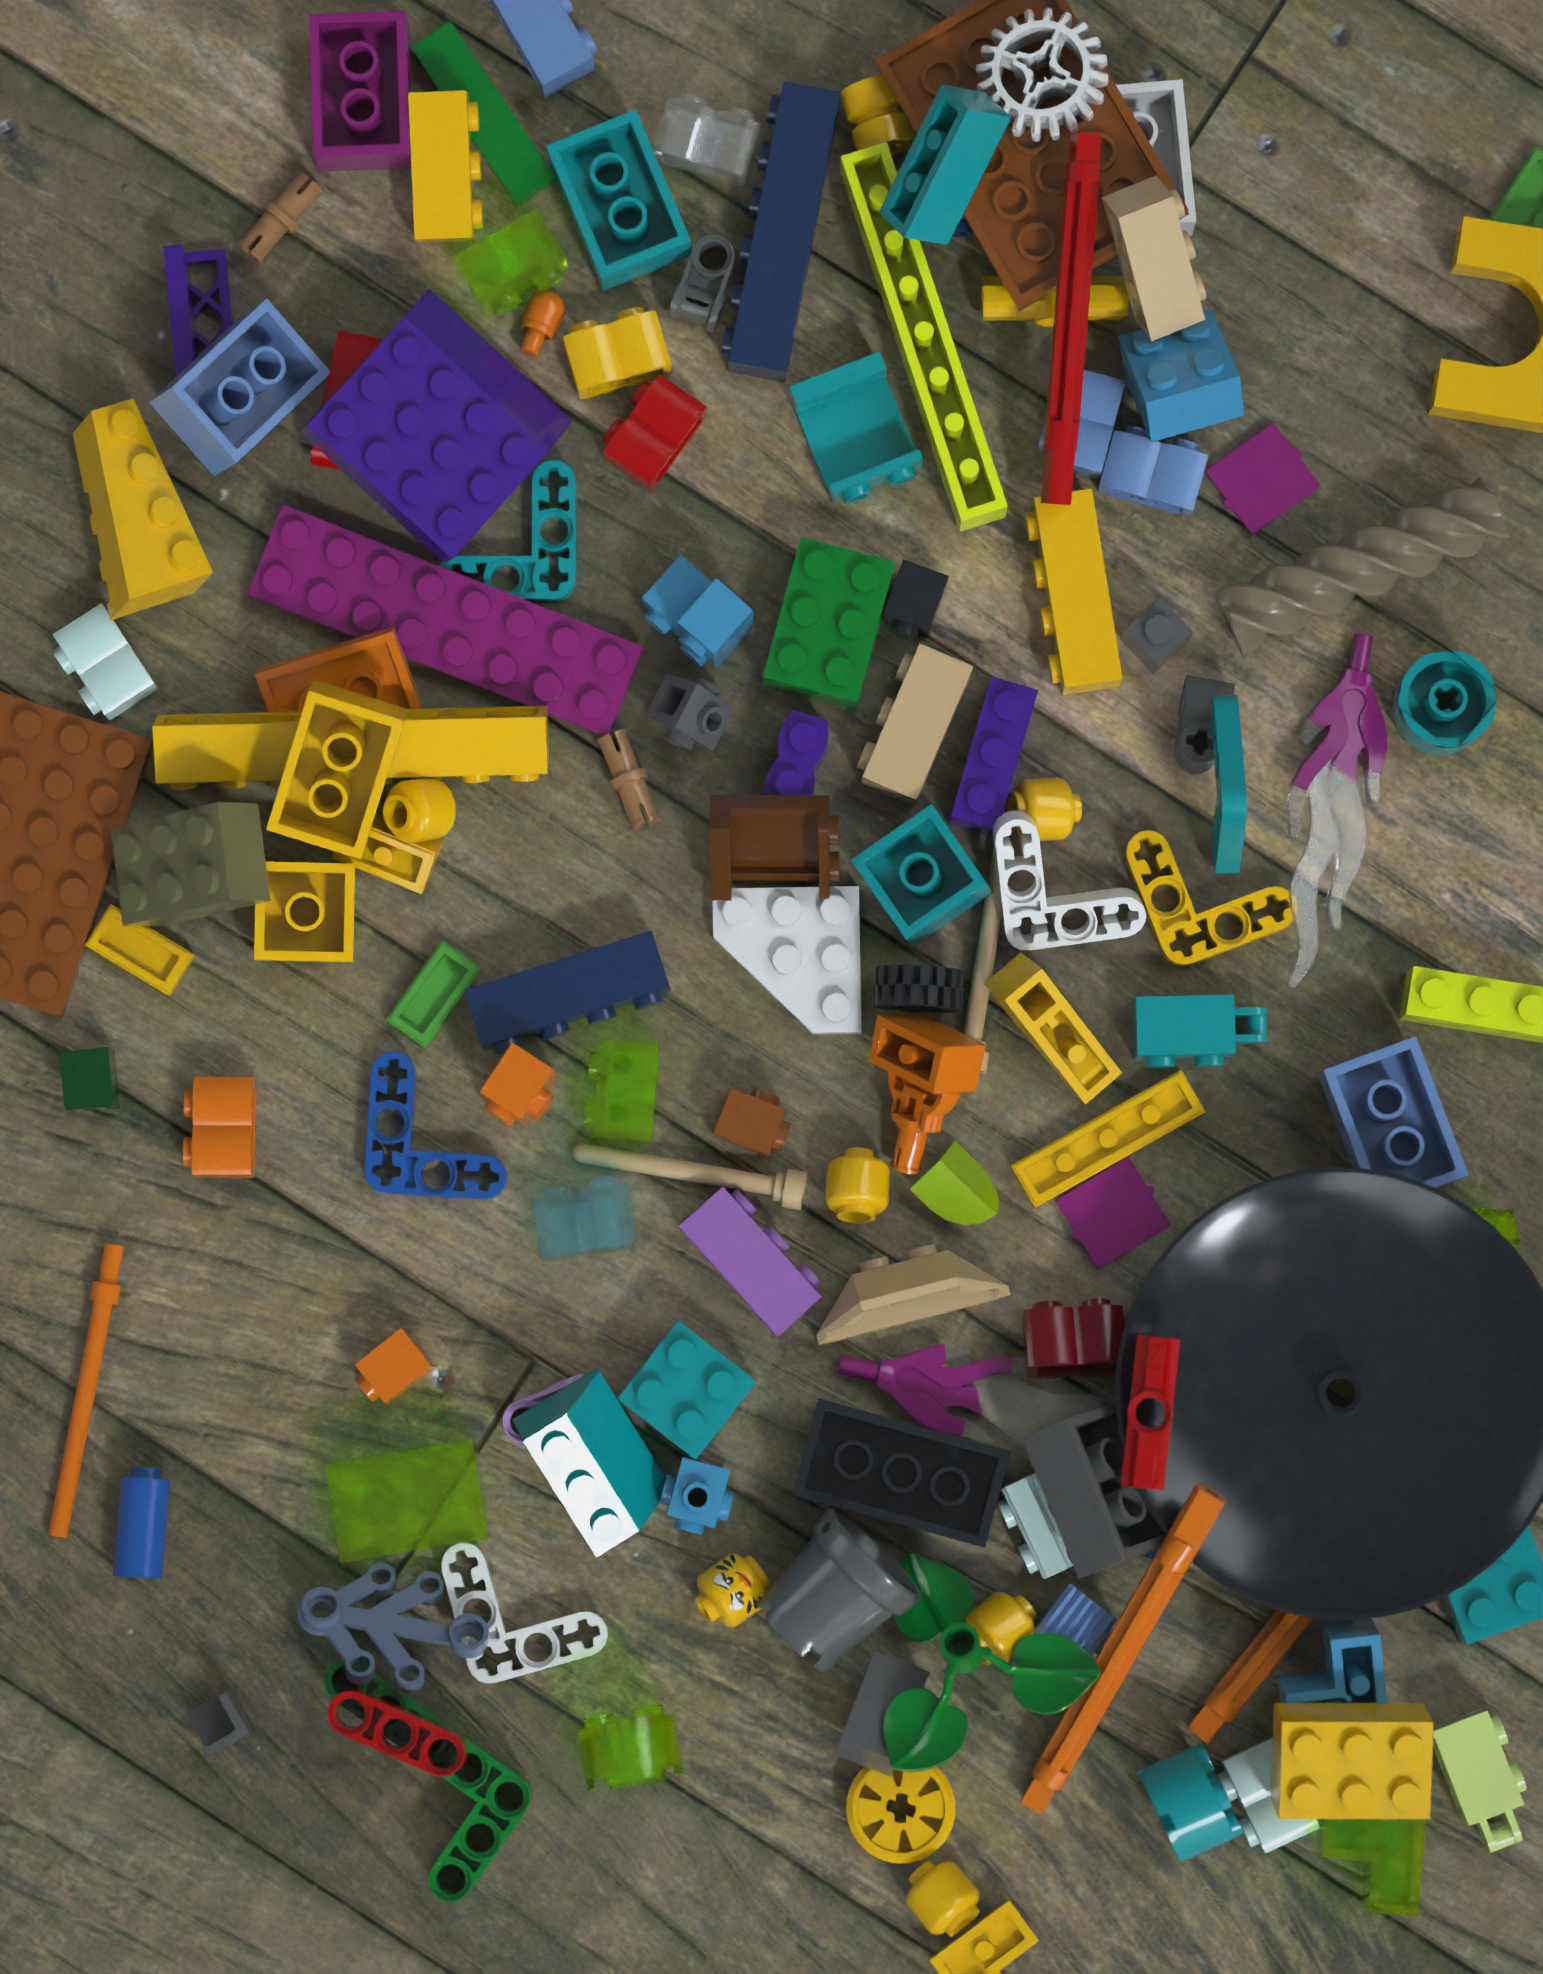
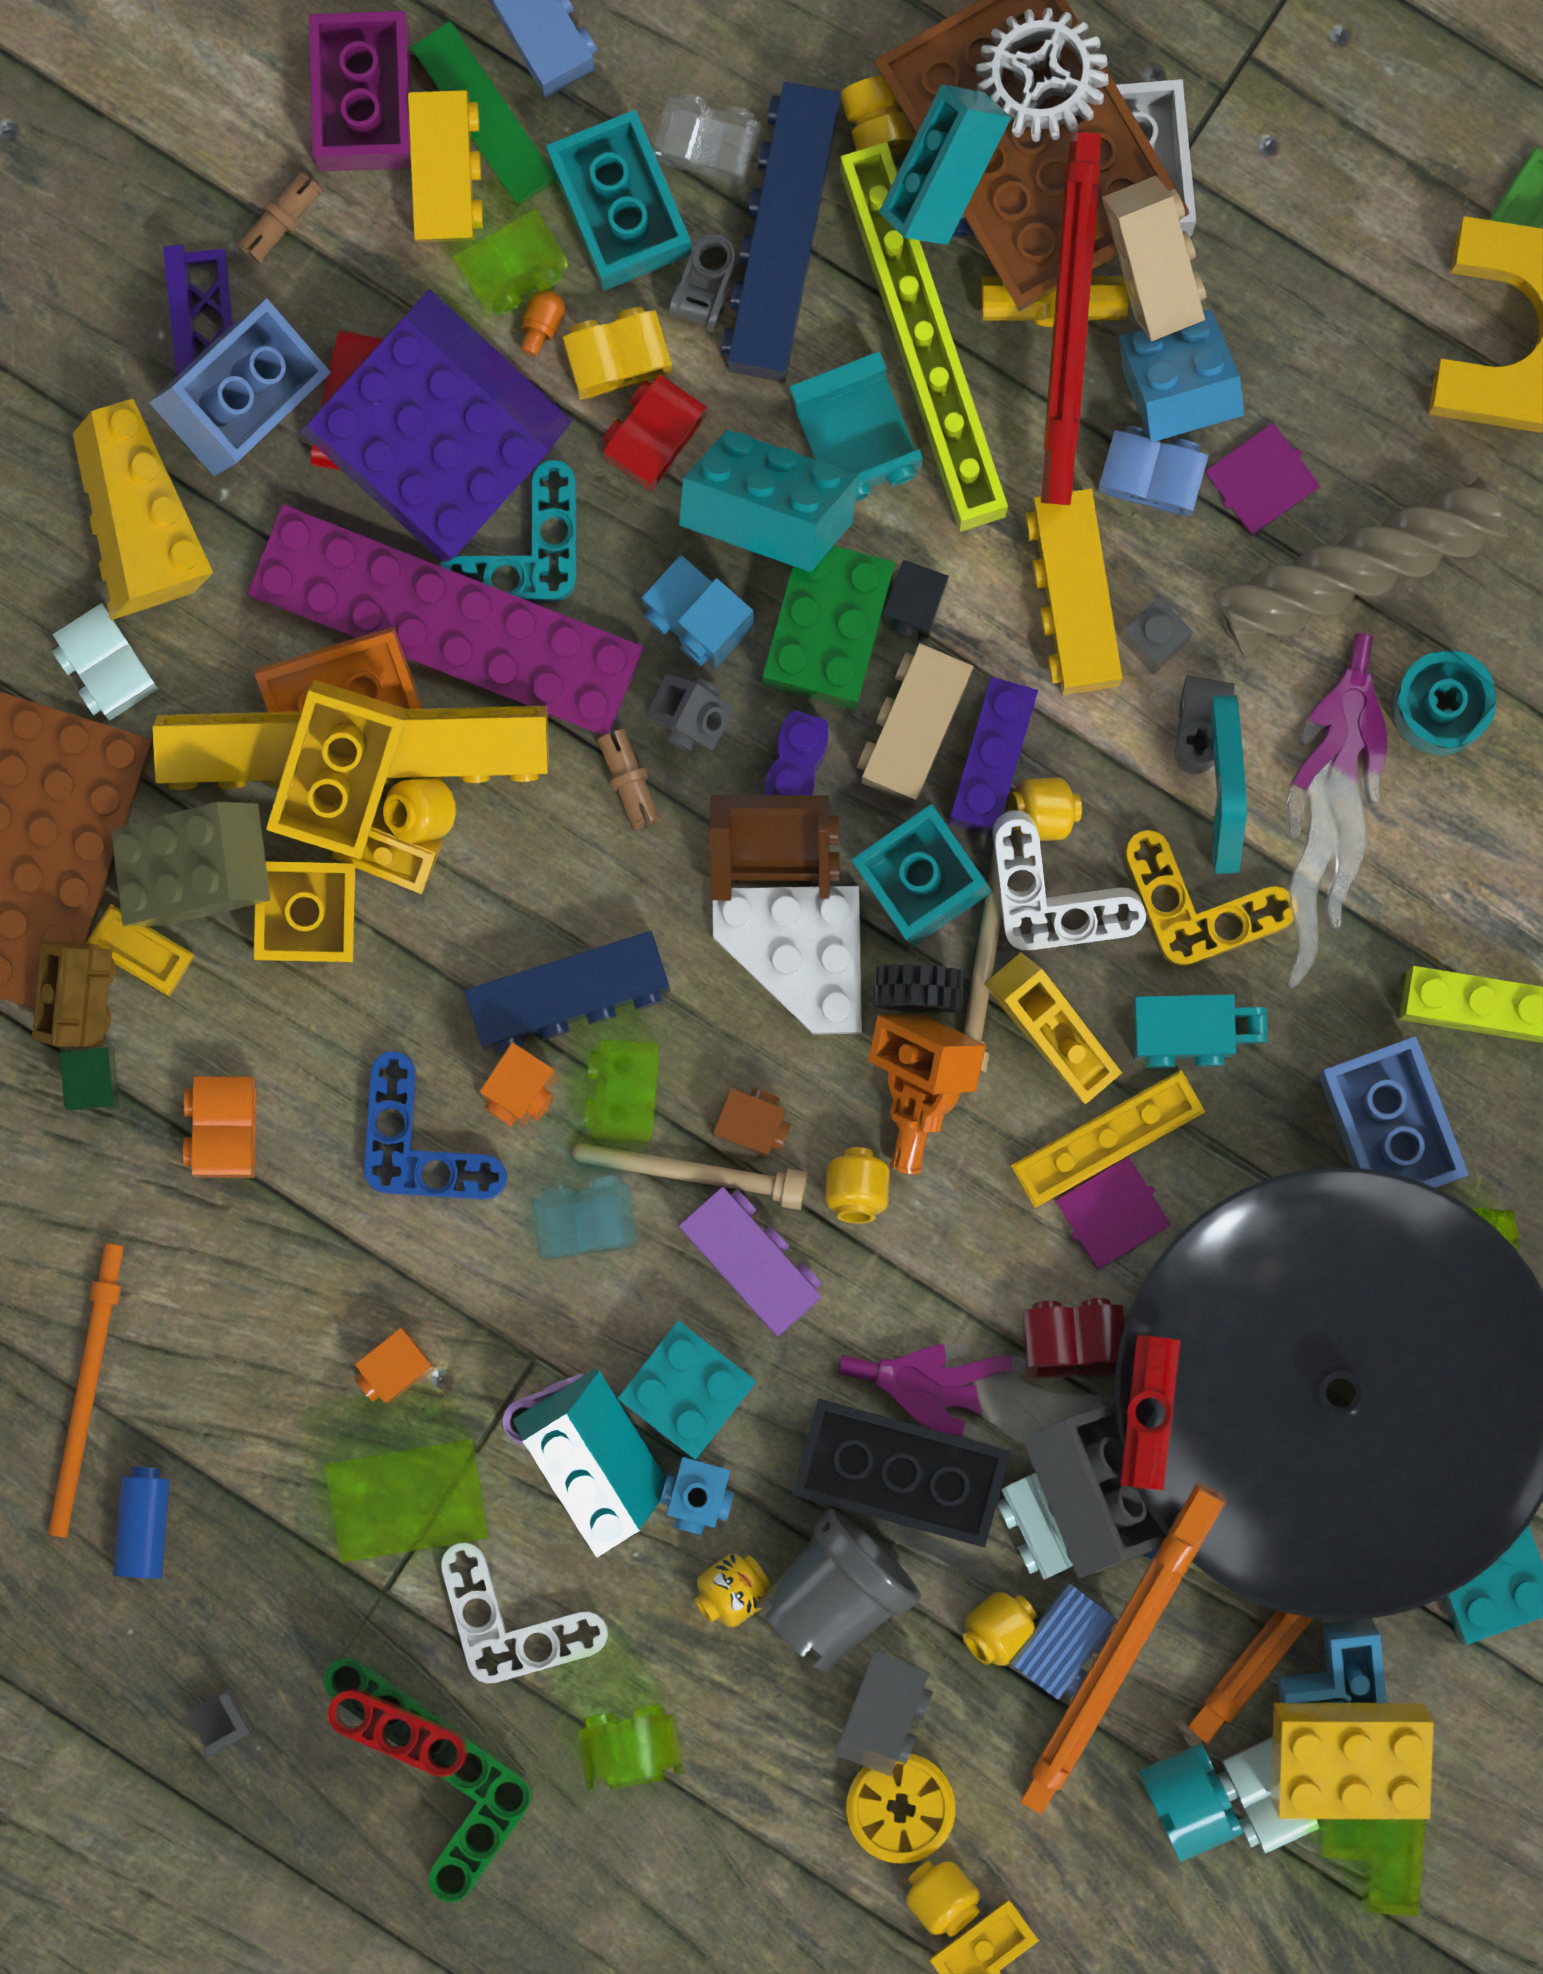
(73, 994): none -> pearl gold brick
(385, 1622): sand blue plant -> none
(433, 994): bright green tile -> none
(768, 500): none -> teal brick
(907, 1292): tan wedge -> none
(924, 1729): green plant -> none
(958, 1188): lime brick -> none
(1097, 417): medium blue brick -> none
(1480, 1775): yellowish green brick -> none

